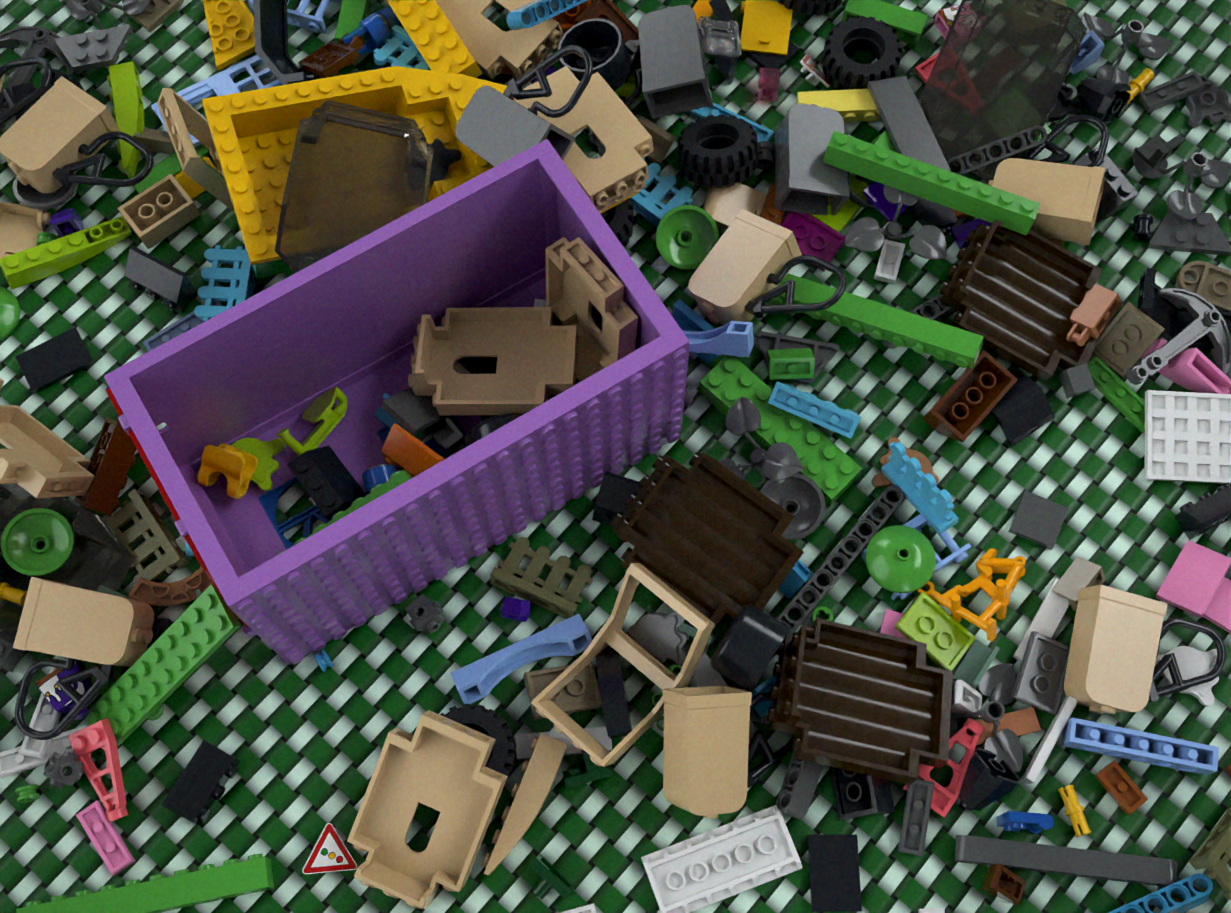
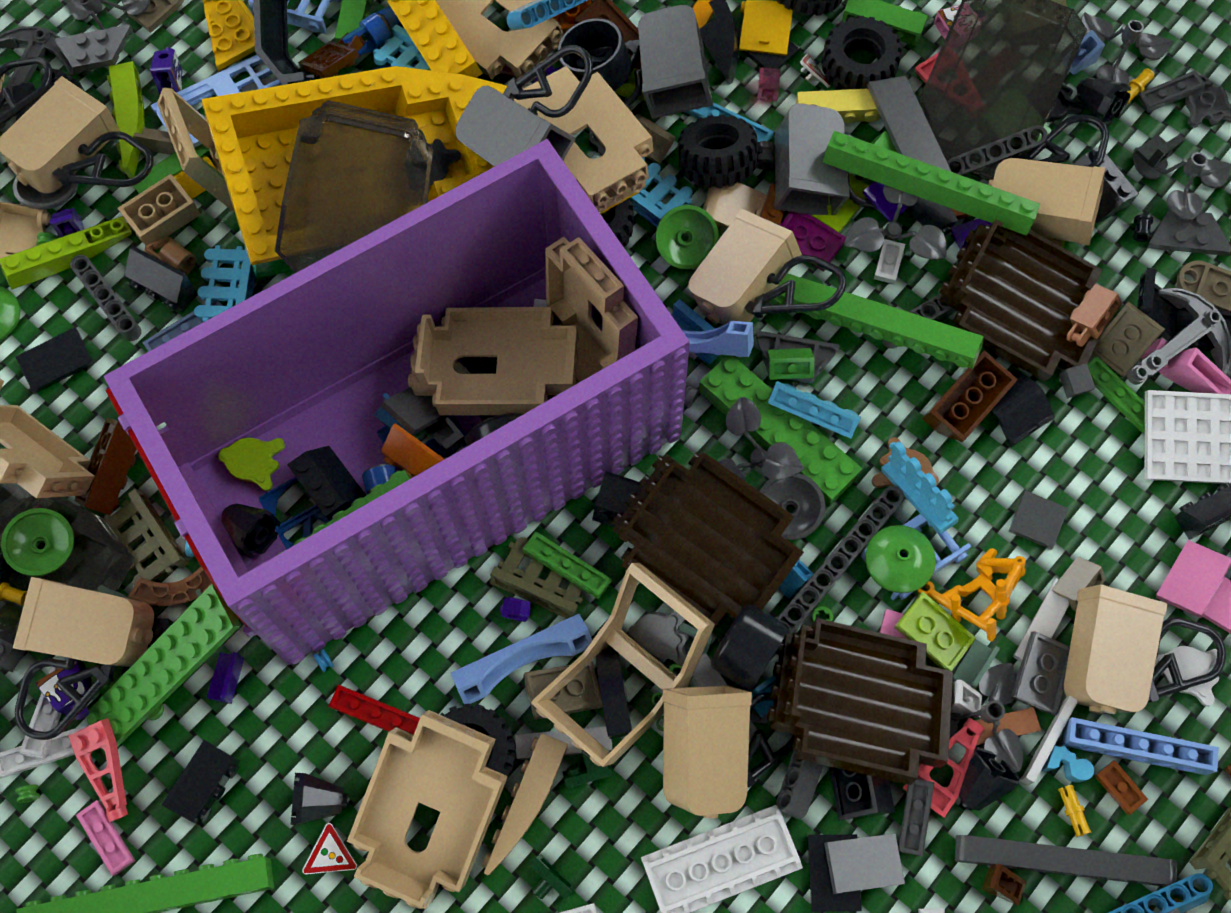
(56, 764): dark grey brick -> none
(109, 305): none -> dark grey beam
(166, 64): none -> dark purple torso
(172, 254): none -> medium nougat piece
(225, 677): none -> dark purple panel
(233, 463): yellow piece -> none
(250, 528): none -> black cone
(315, 799): none -> black cone
(318, 410): lime piece -> none
(372, 711): none -> red tile
(425, 614): dark grey brick -> none
(567, 565): none -> bright green tile
(719, 42): clear plate -> none
(864, 863): none -> tile
(1018, 821): blue plate -> none
(1074, 770): none -> medium azure leg

